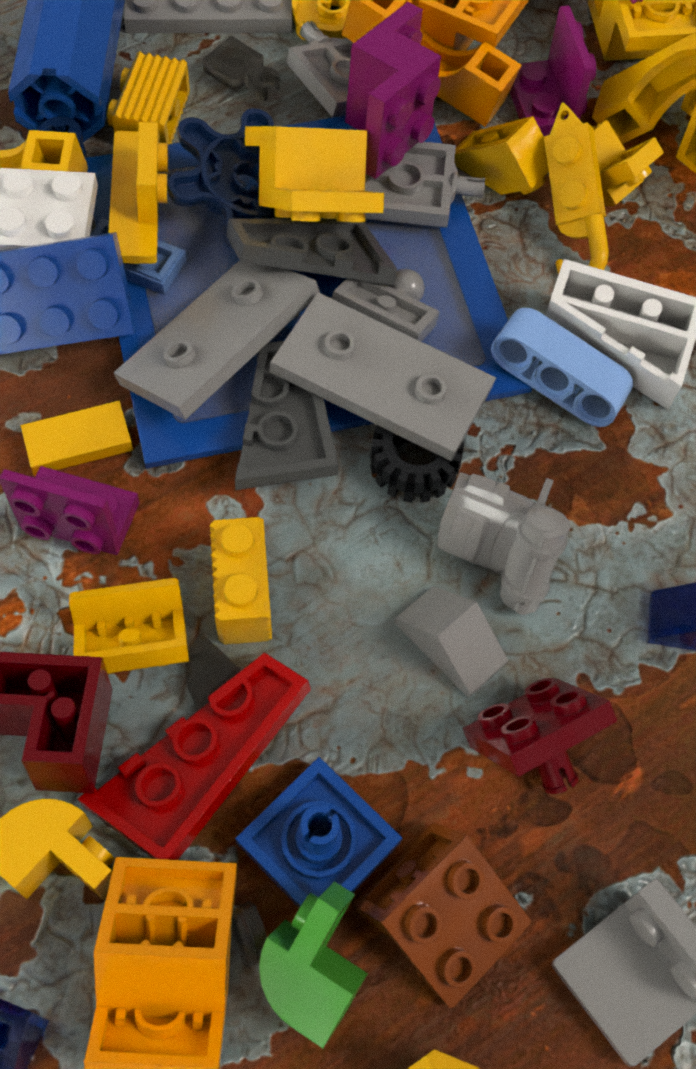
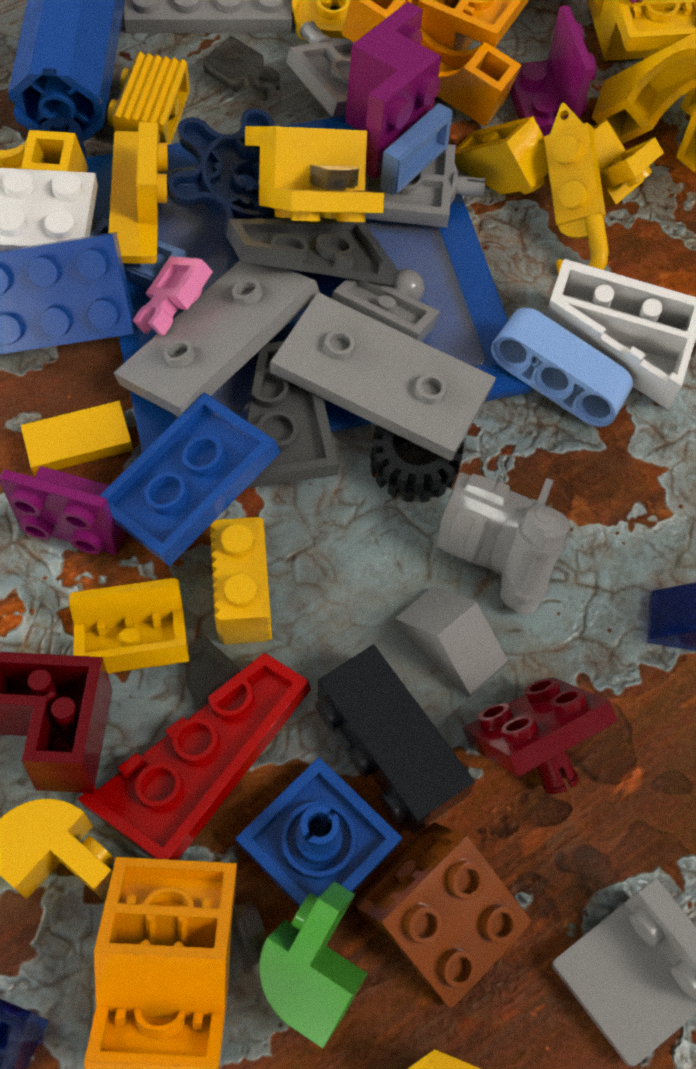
(173, 289): none -> bright pink plate
(188, 477): none -> blue plate
(334, 177): none -> clear smoke tile
(392, 740): none -> black brick
(415, 149): none -> medium blue tile

